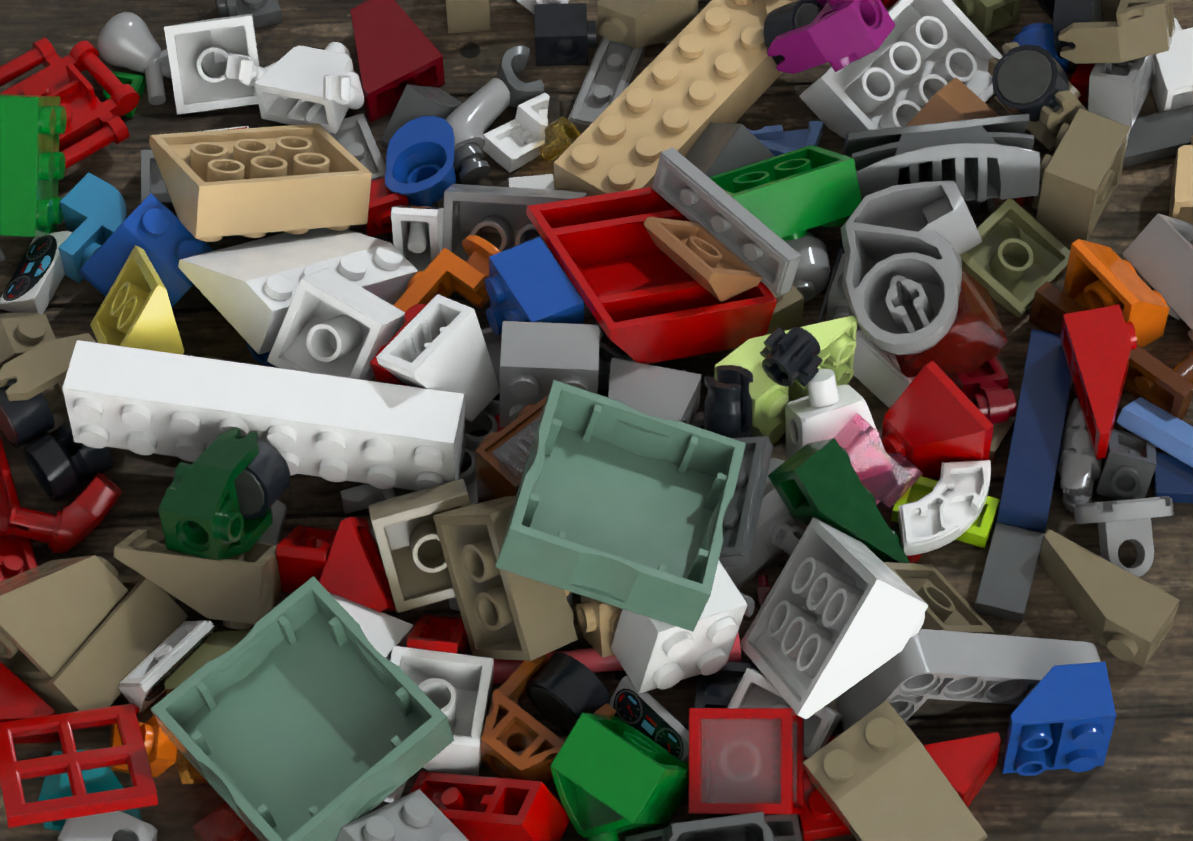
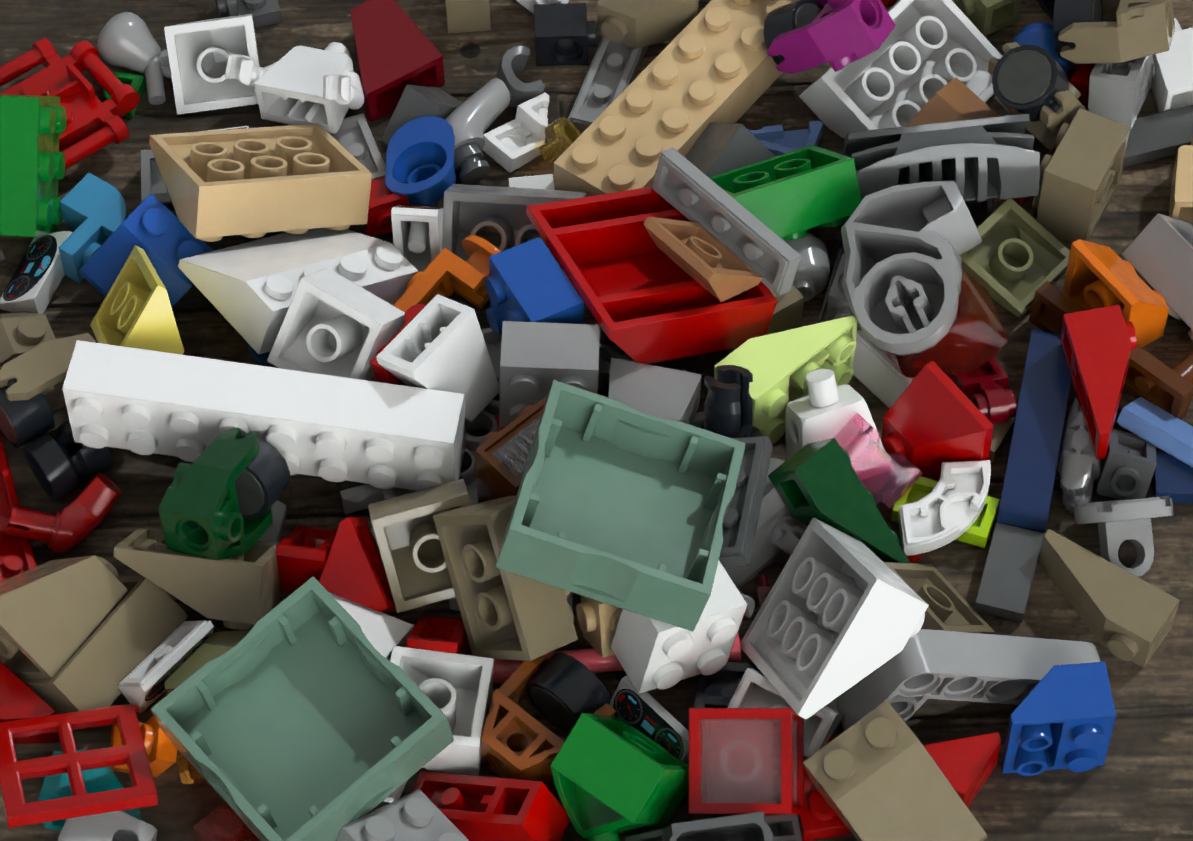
(791, 356): black gear -> none

